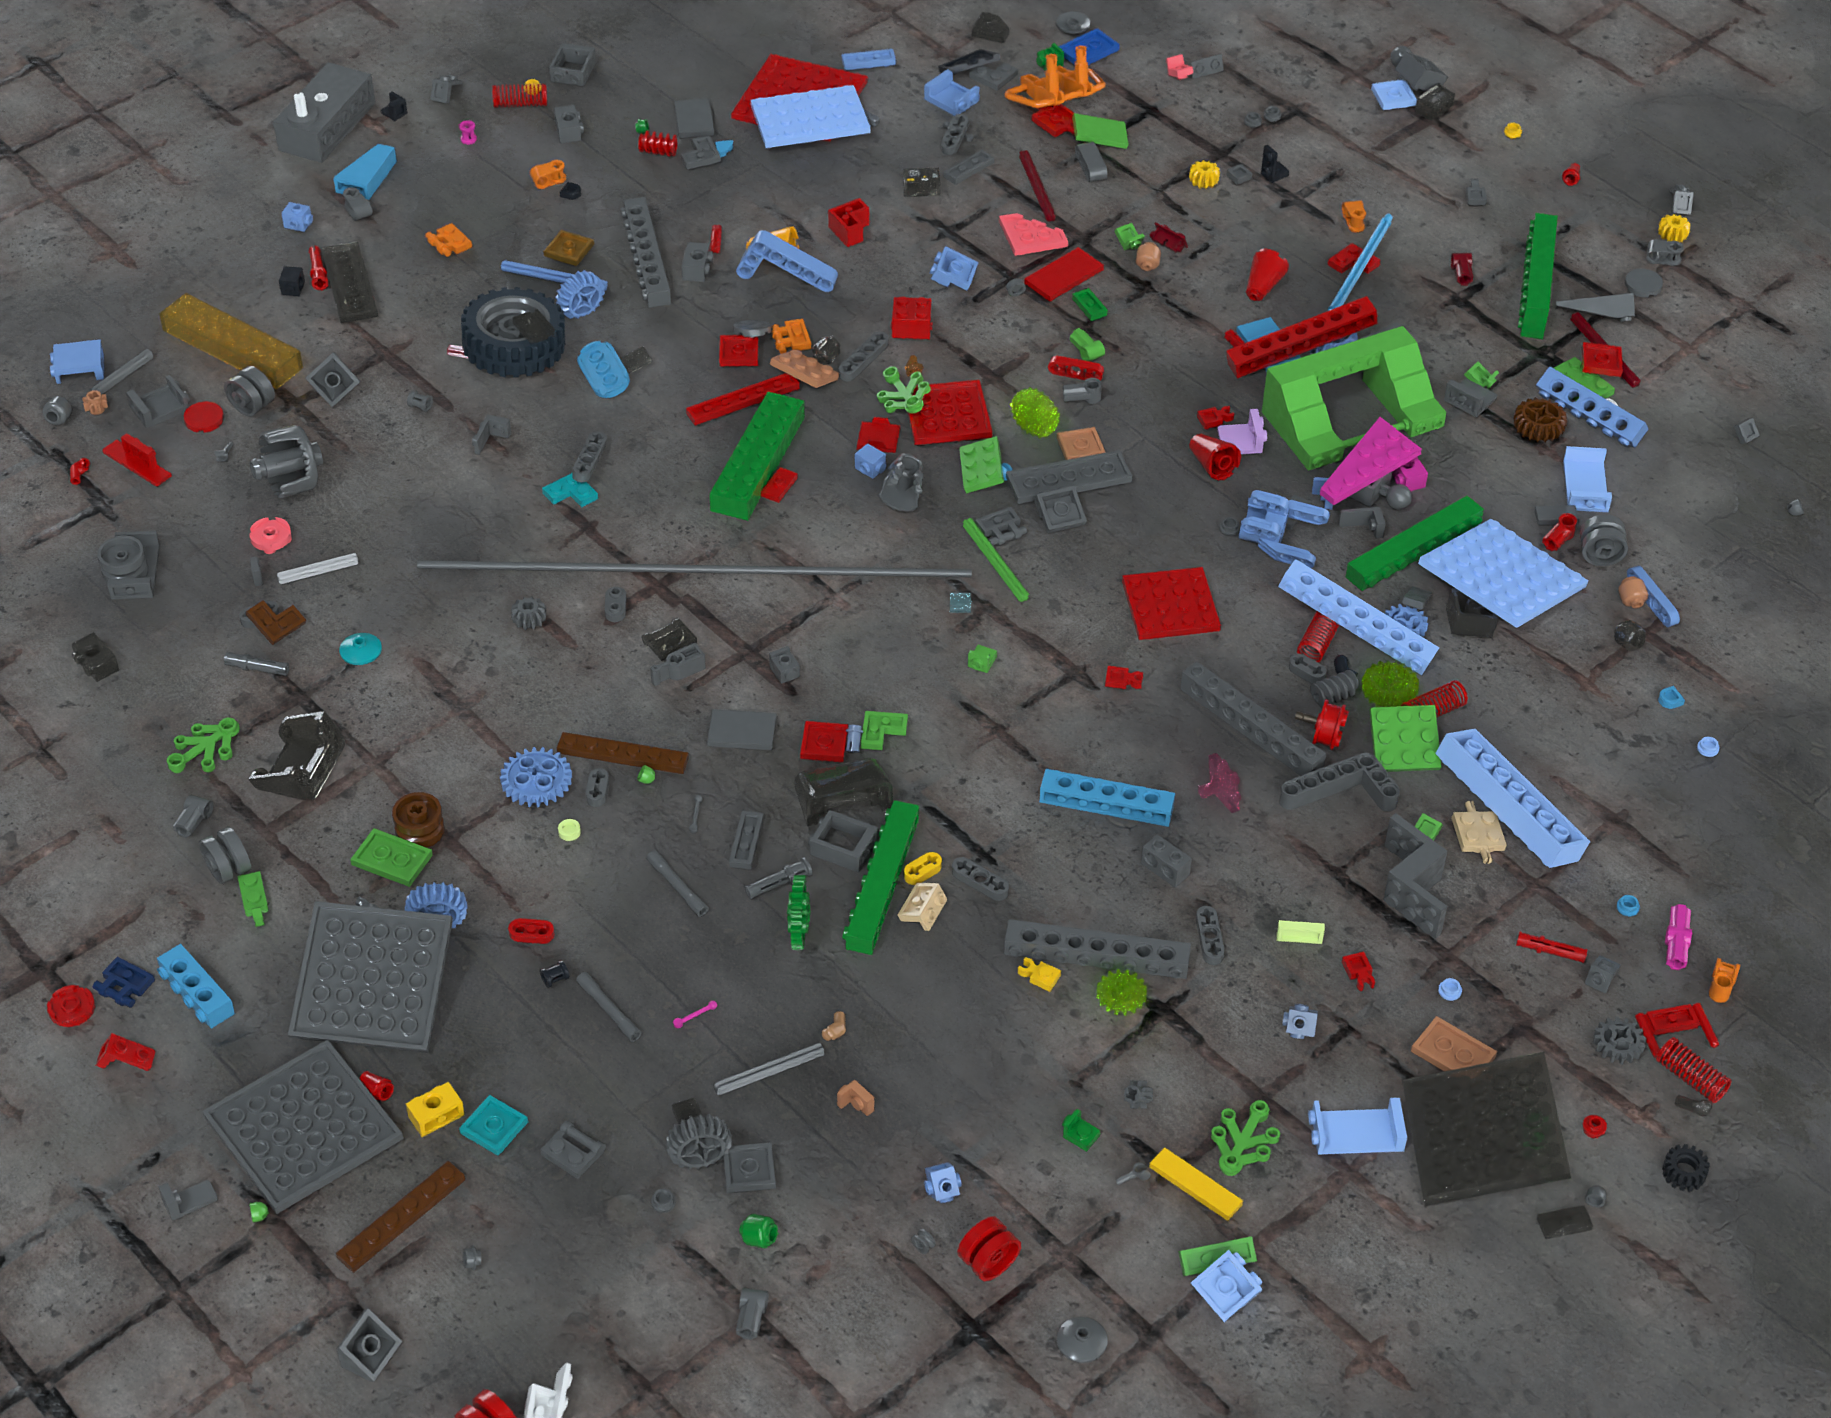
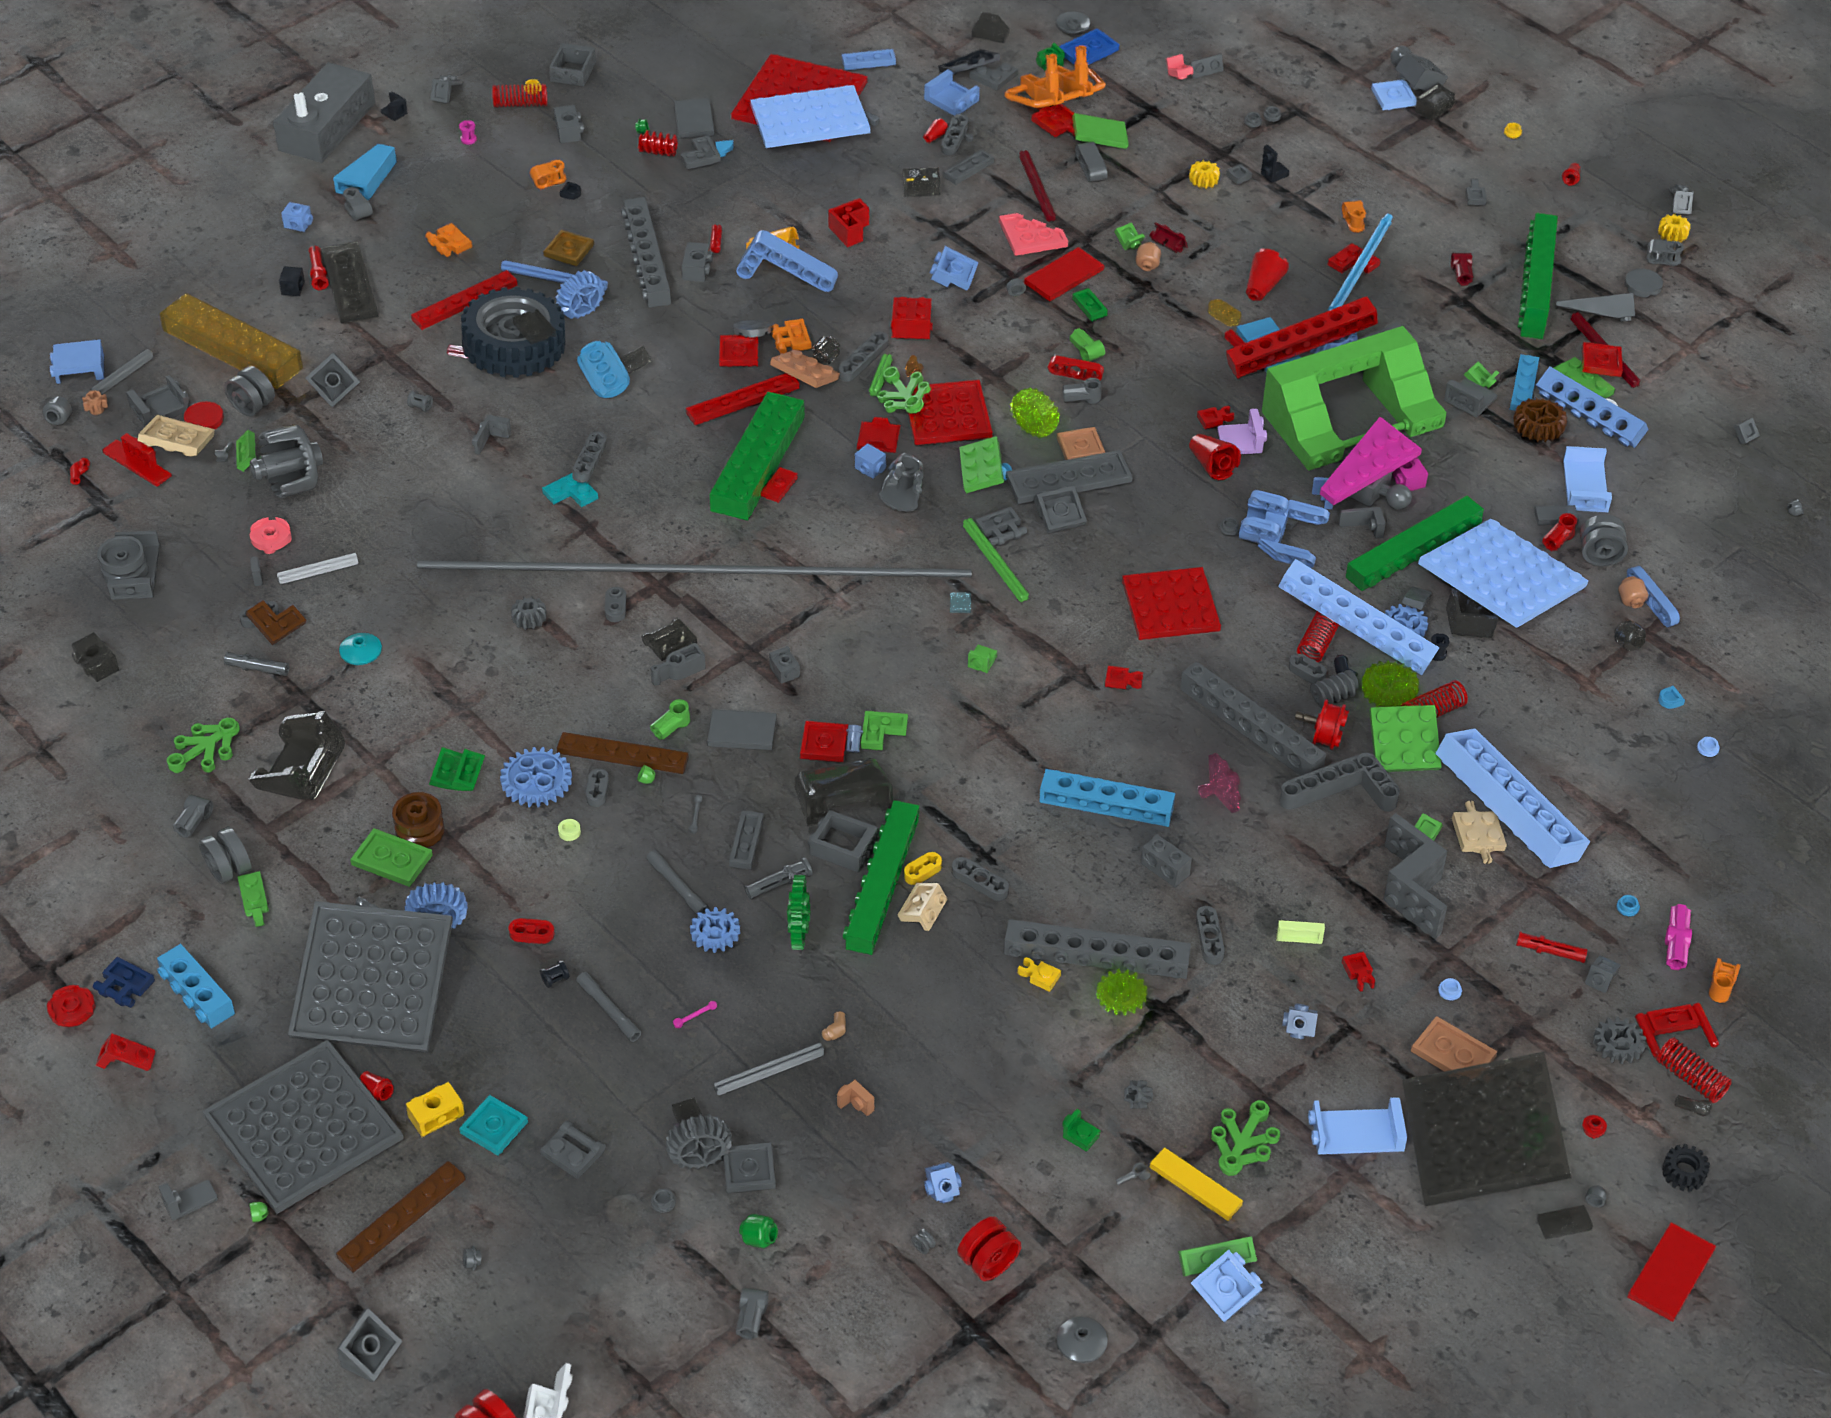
(176, 435): none -> tan plate
(245, 450): none -> bright green plate
(457, 302): none -> red plate
(457, 770): none -> green slope
(675, 718): none -> bright green piece
(715, 929): none -> medium blue gear
(879, 379): none -> bright green axle
(936, 130): none -> red cone
(1224, 312): none -> clear yellow plate
(1437, 639): none -> black bush
(1524, 380): none -> dark azure plate
(1671, 1272): none -> red tile

